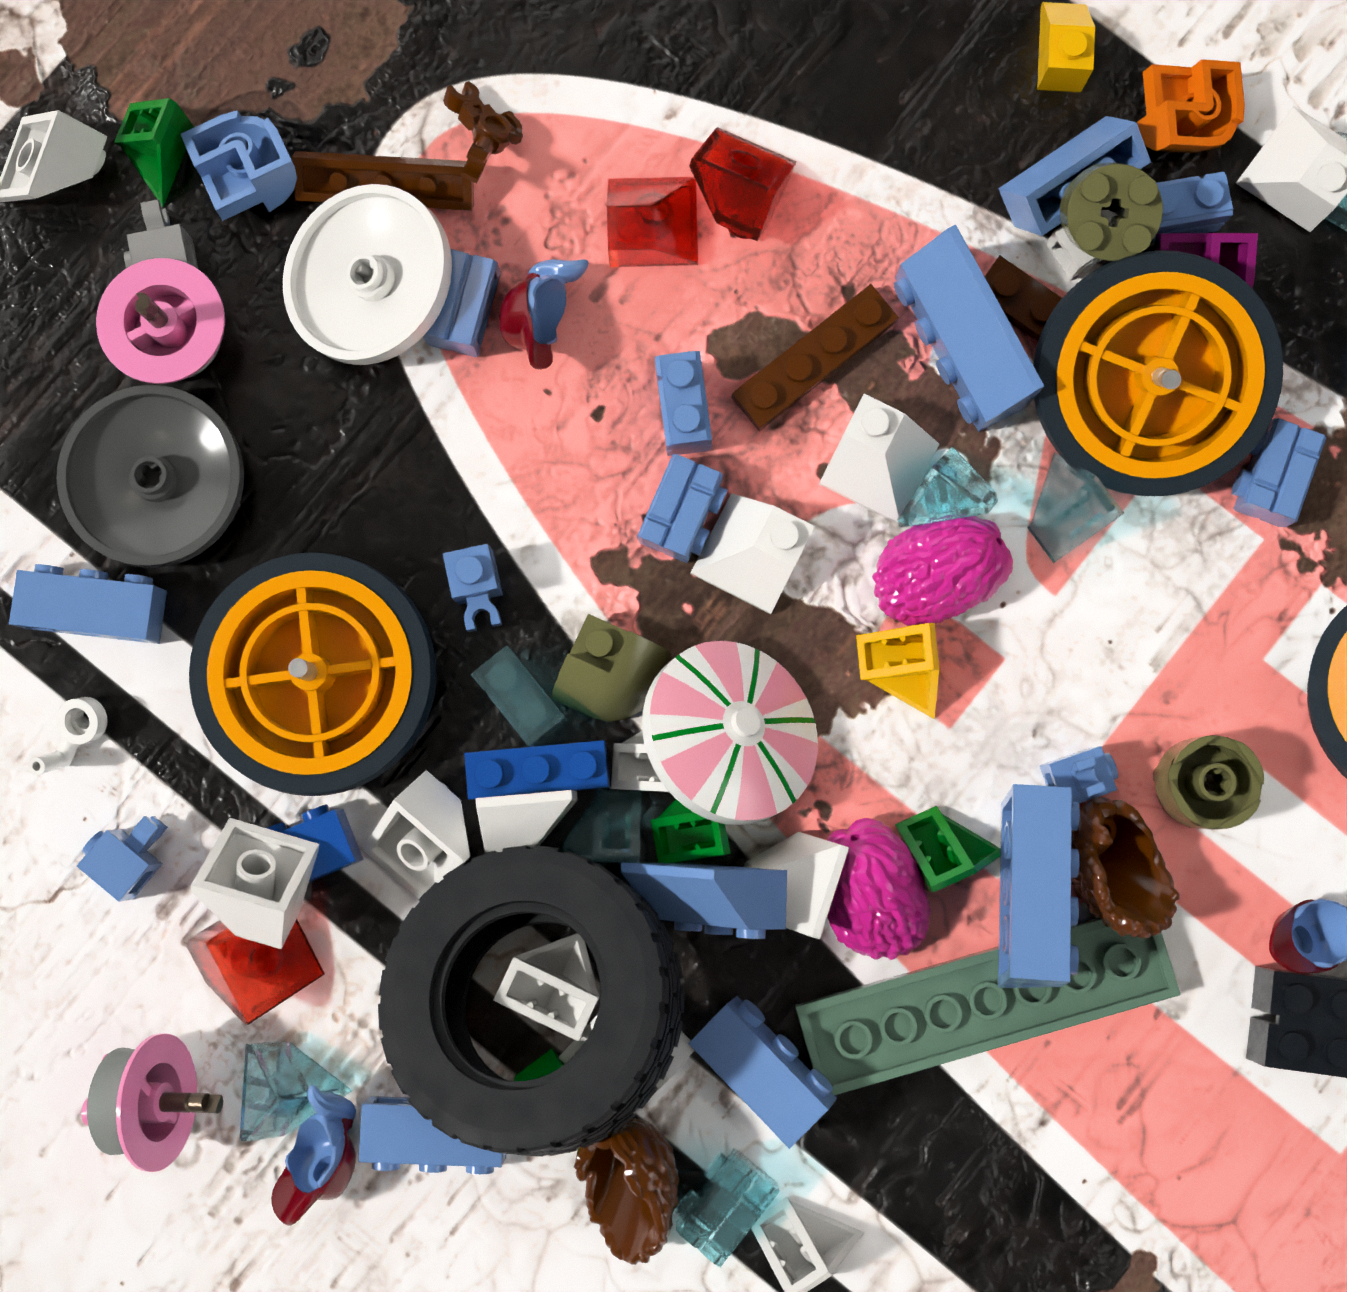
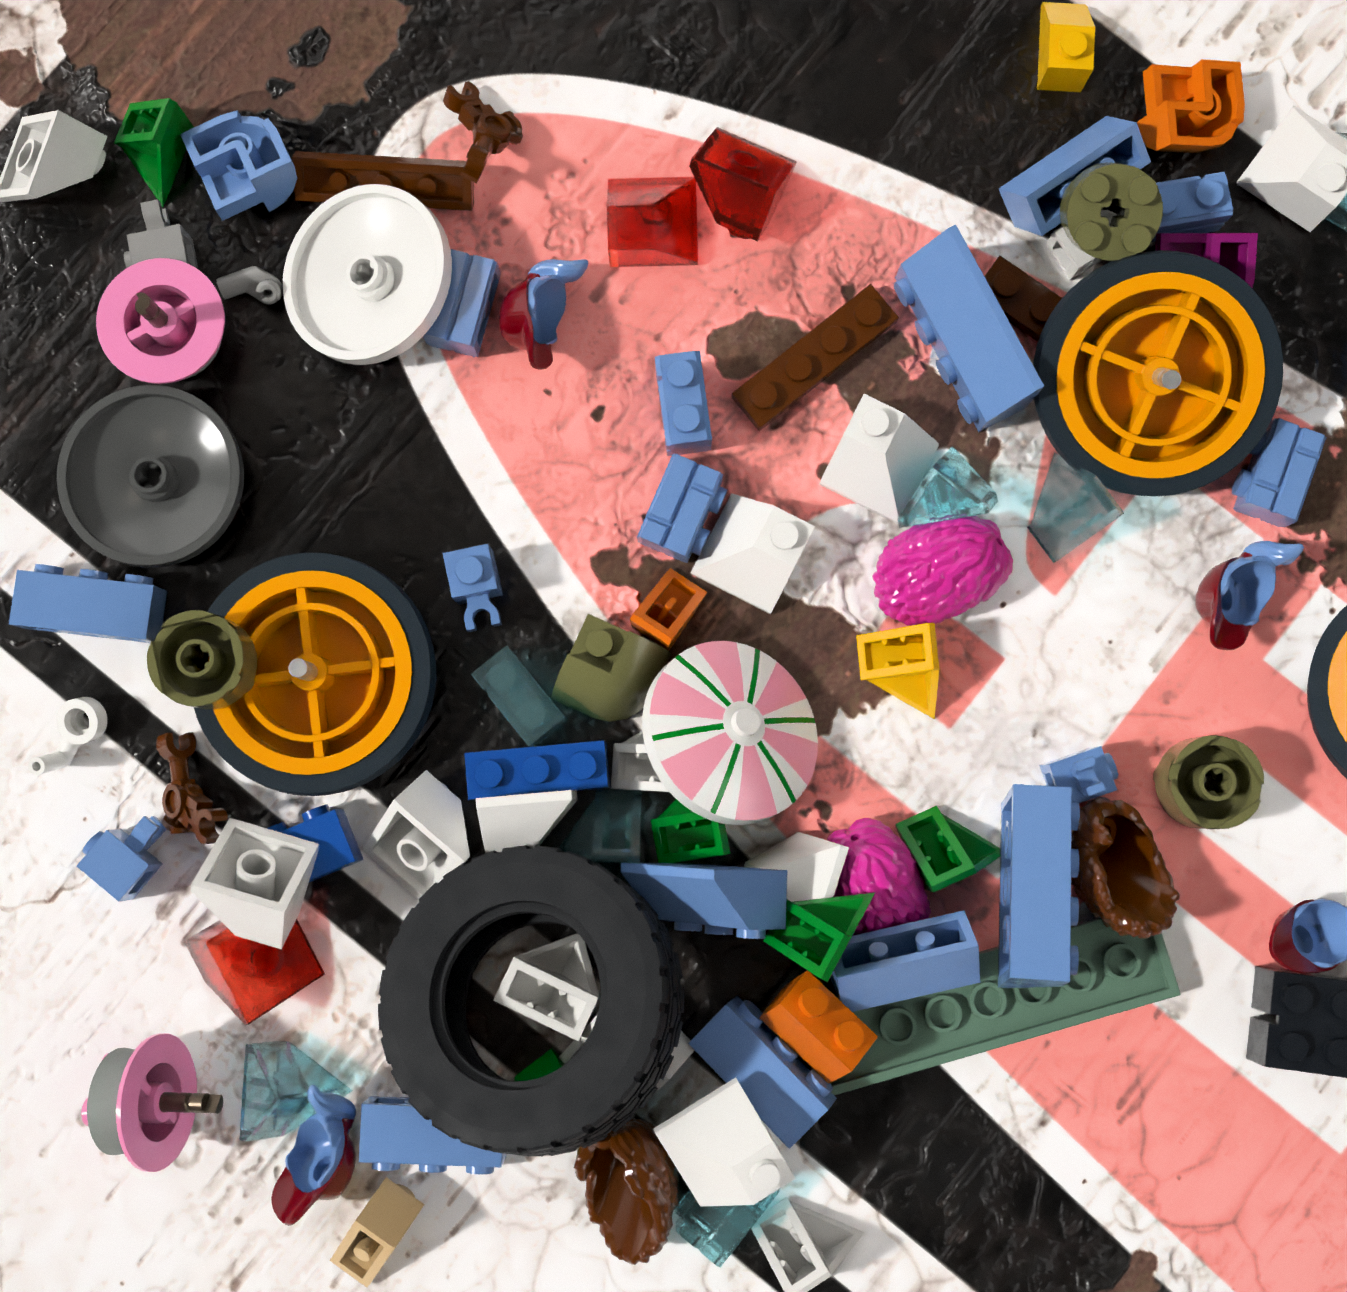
(182, 643): none -> olive brick
(183, 799): none -> reddish brown piece
(252, 281): none -> light grey arm
(377, 1231): none -> tan slope
(667, 609): none -> orange slope
(724, 1149): none -> white slope
(818, 1027): none -> orange brick
(819, 931): none -> green slope
(907, 962): none -> medium blue brick
(1239, 589): none -> medium blue hair

